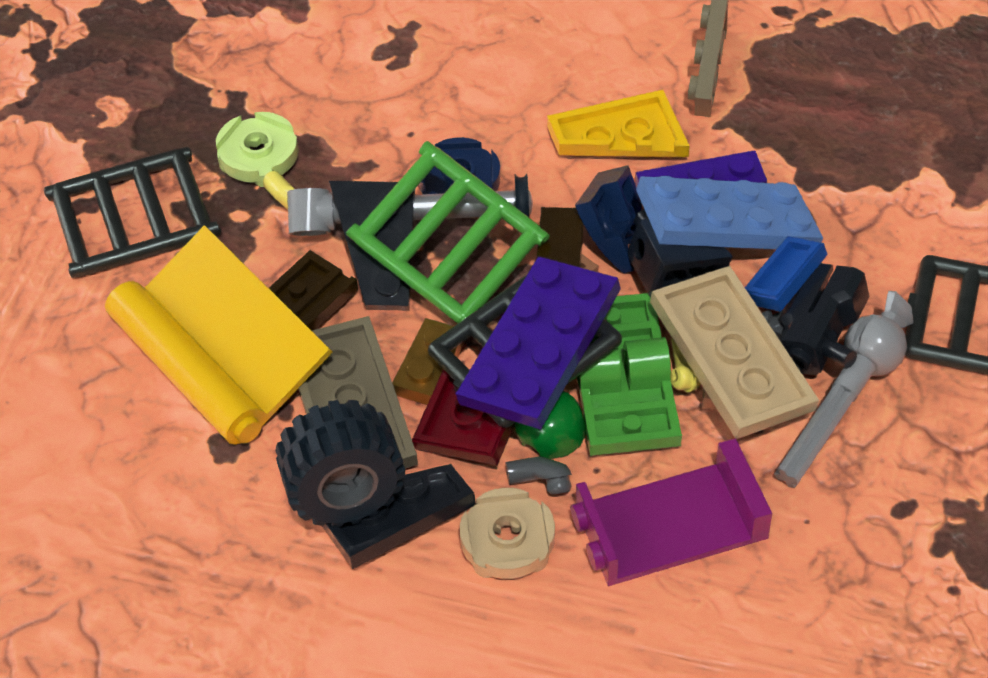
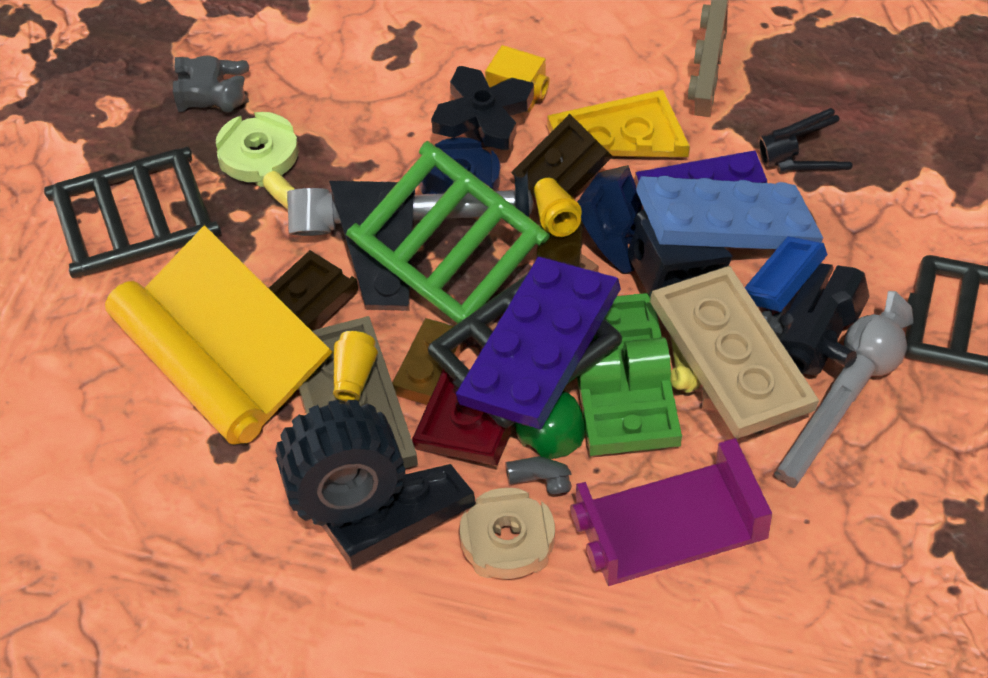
(203, 83): none -> dark grey animal
(352, 364): none -> yellow cone
(482, 110): none -> black plant
(520, 65): none -> yellow brick
(556, 208): none -> yellow cone
(565, 155): none -> dark brown plate
(782, 145): none -> black plant

